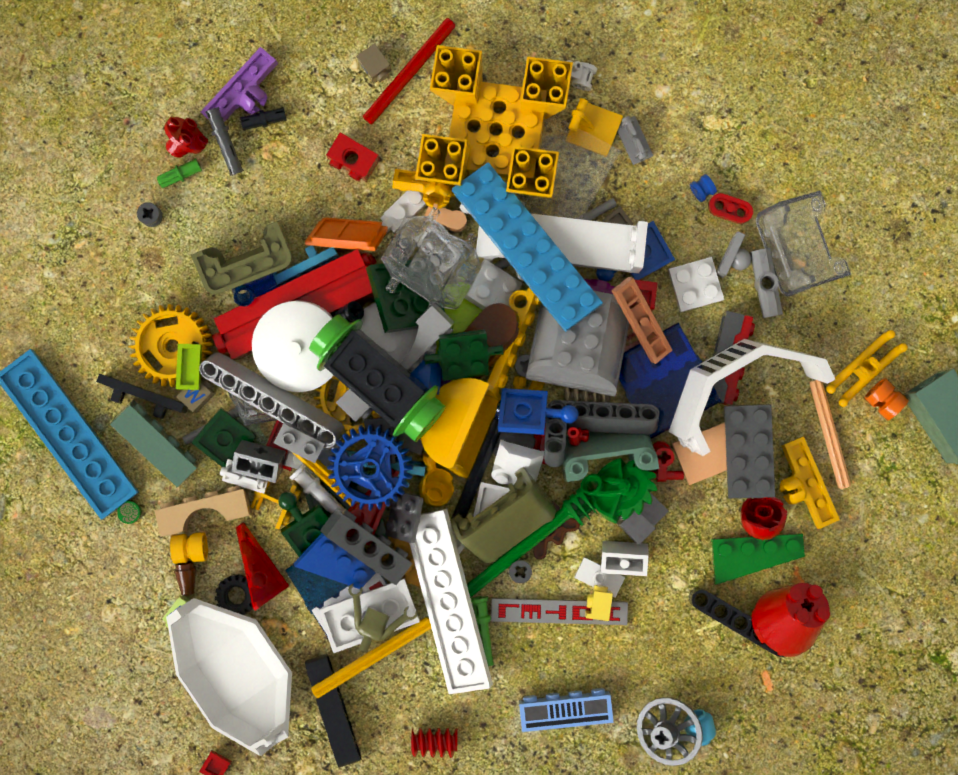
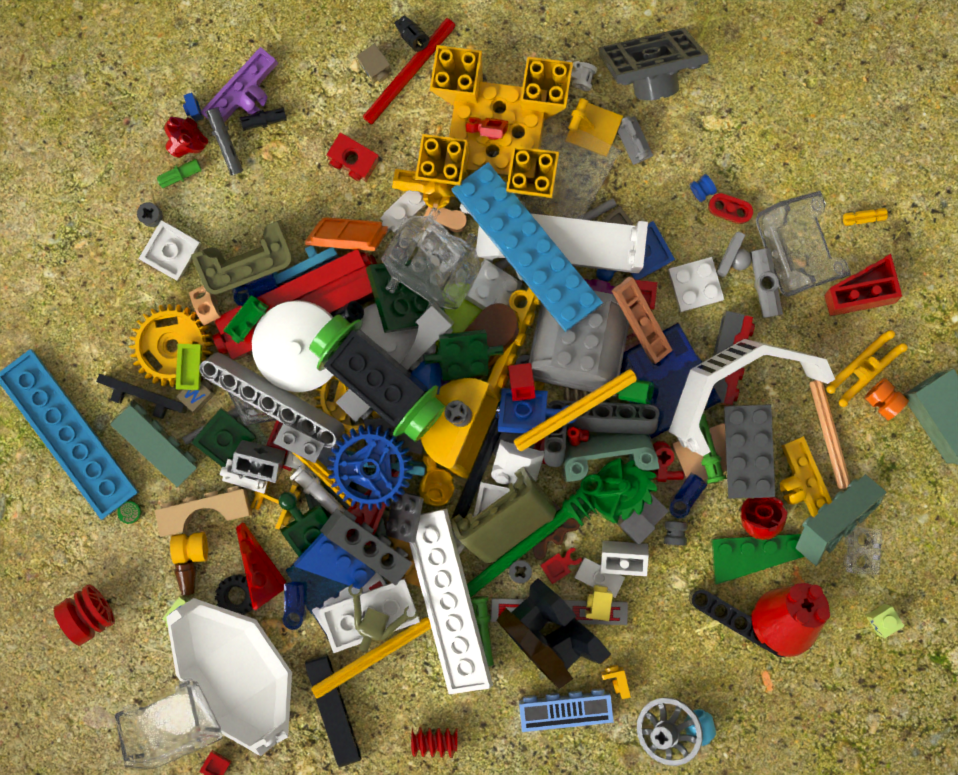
(84, 615): none -> red wheel
(167, 728): none -> clear windscreen
(169, 251): none -> white plate
(192, 107): none -> blue plate
(206, 306): none -> light nougat leg
(245, 319): none -> green hinge
(294, 603): none -> clear blue piece
(412, 34): none -> black hinge
(454, 410): none -> dark grey wheel
(489, 127): none -> red plate
(521, 382): none -> red panel
(557, 566): none -> red plate
(560, 648): none -> black piece
(575, 410): none -> yellow axle
(620, 684): none -> yellow bracket
(639, 392): none -> green brick
(653, 62): none -> dark grey piece
(675, 533): none -> dark grey wheel
(688, 494): none -> clear blue piece
(711, 460): none -> bright green pin
(839, 518): none -> sand green wedge
(865, 216): none -> yellow axle
(867, 289): none -> red wedge
(870, 550): none -> clear brick
(885, 620): none -> yellowish green brick

